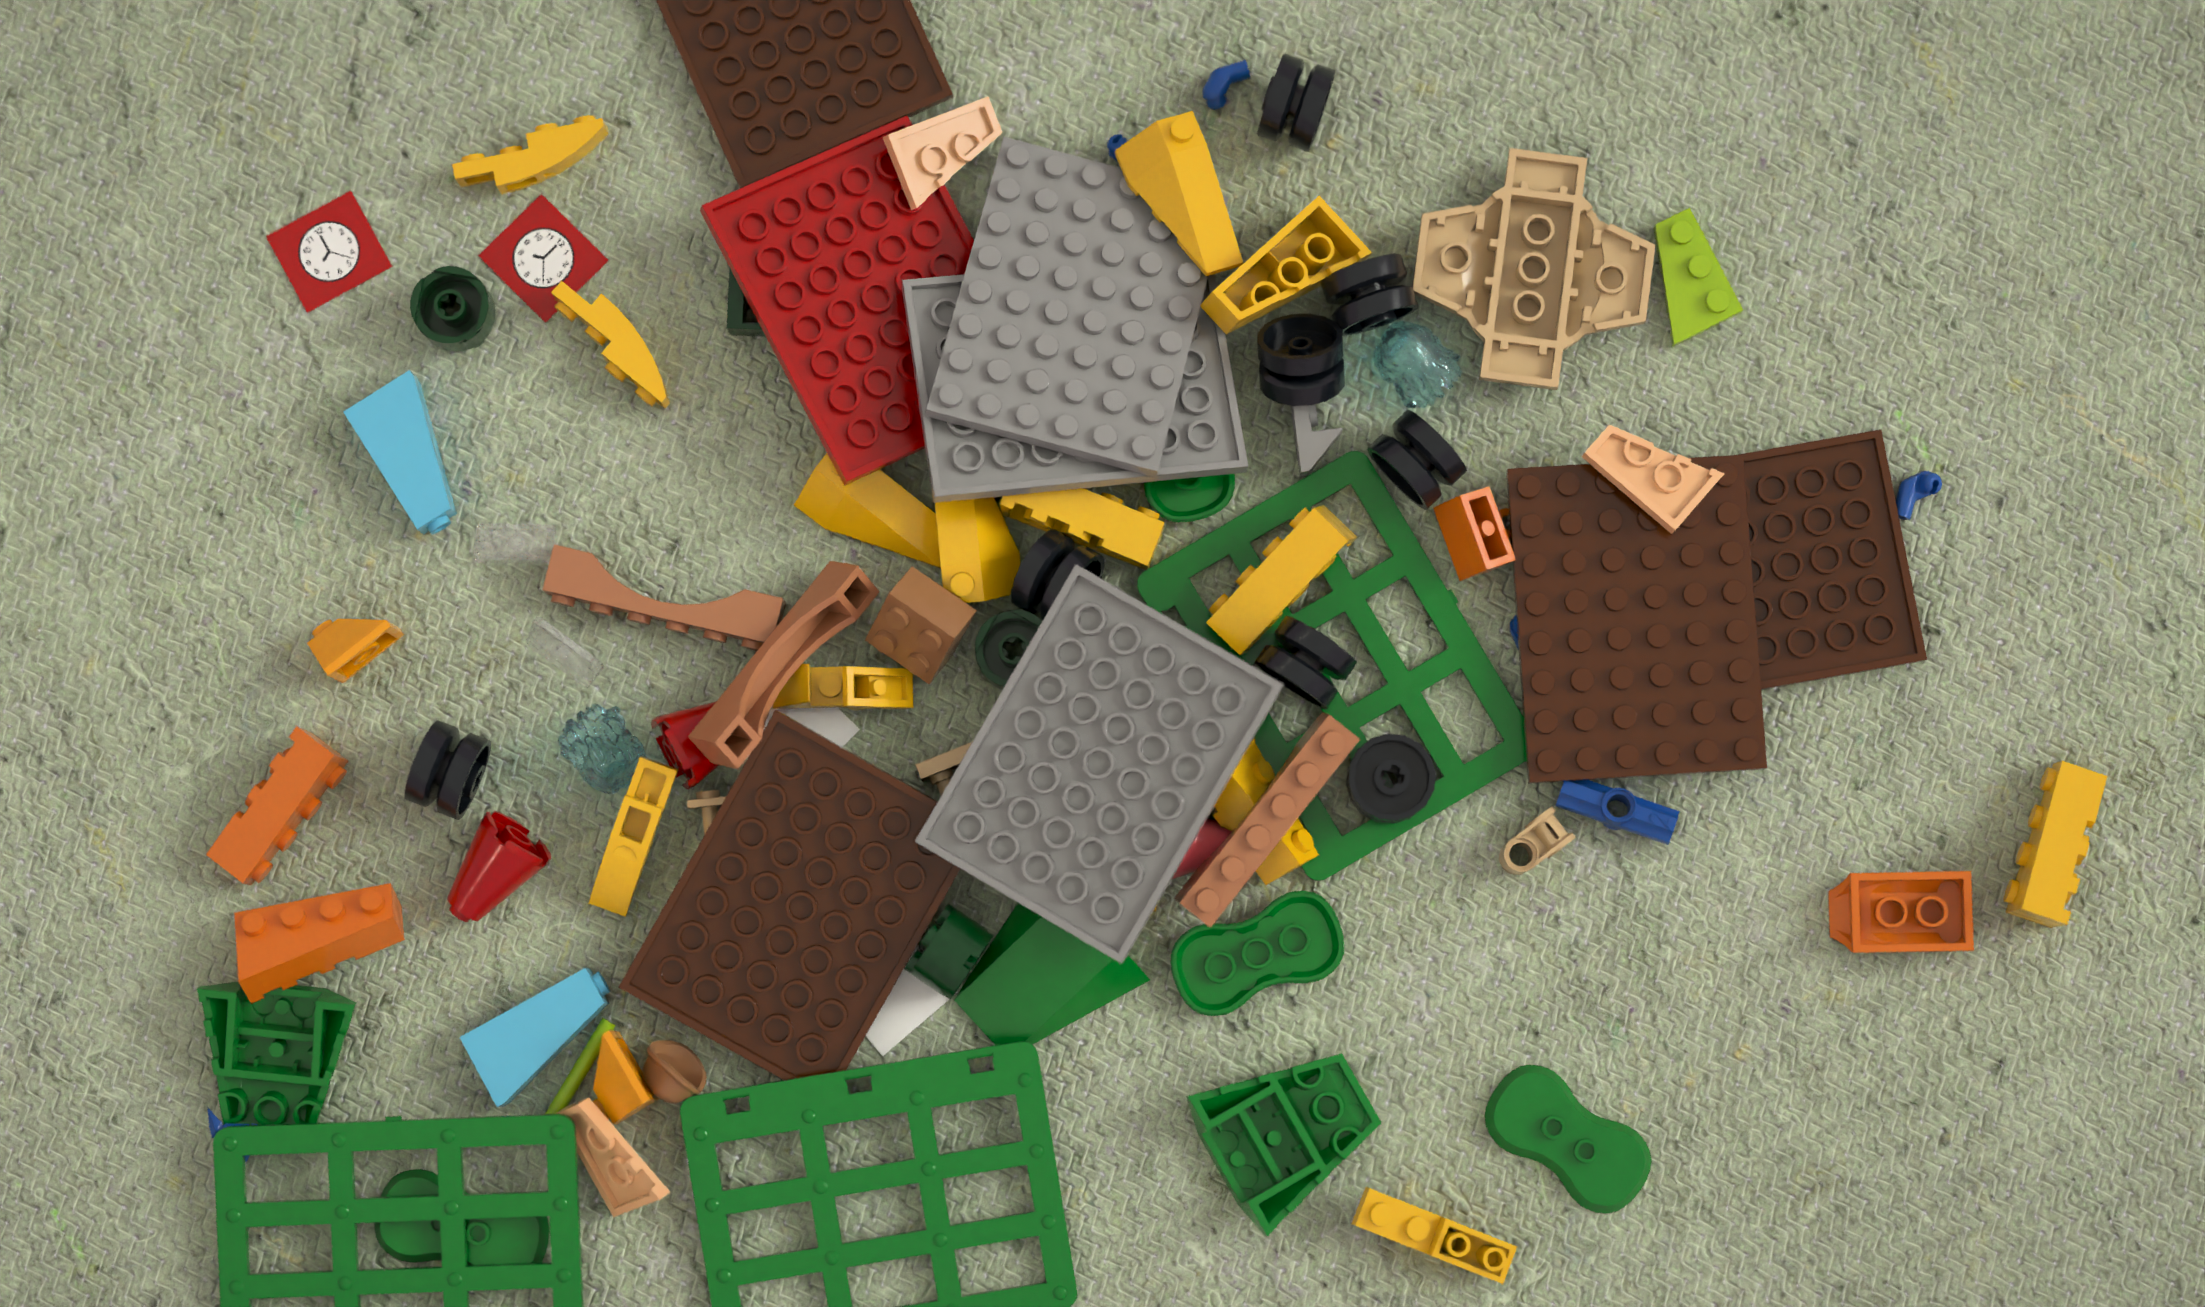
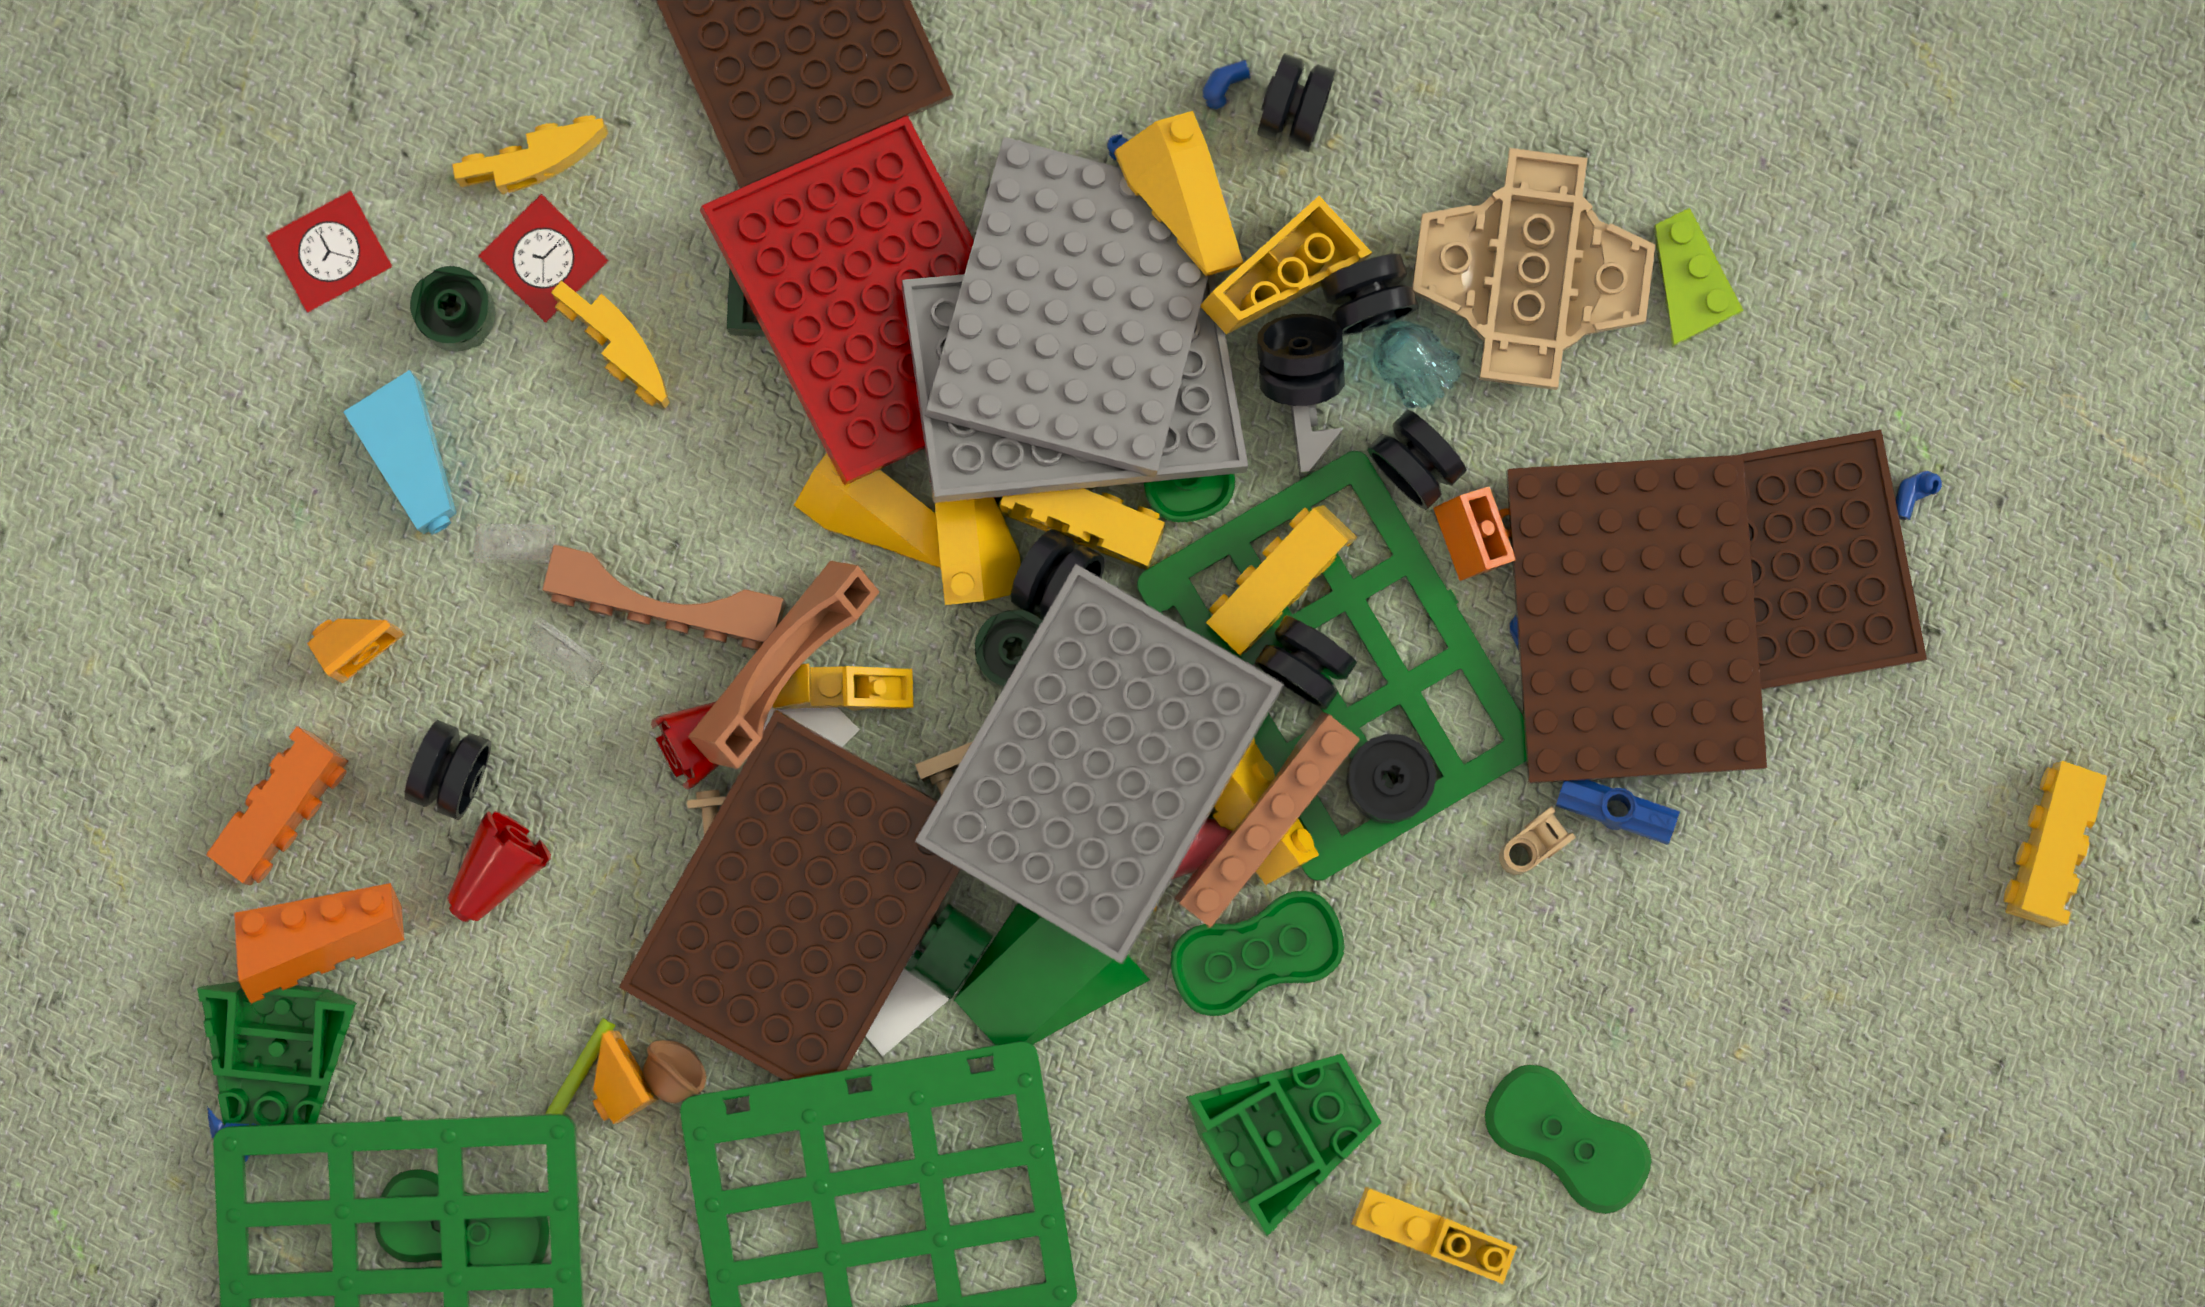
(529, 1036): medium azure slope -> none
(601, 748): clear light blue hair -> none
(611, 1162): light nougat wing -> none
(632, 836): yellow slope -> none
(920, 625): medium nougat brick -> none
(940, 146): light nougat wing -> none
(1654, 479): light nougat wing -> none
(1903, 912): orange slope -> none

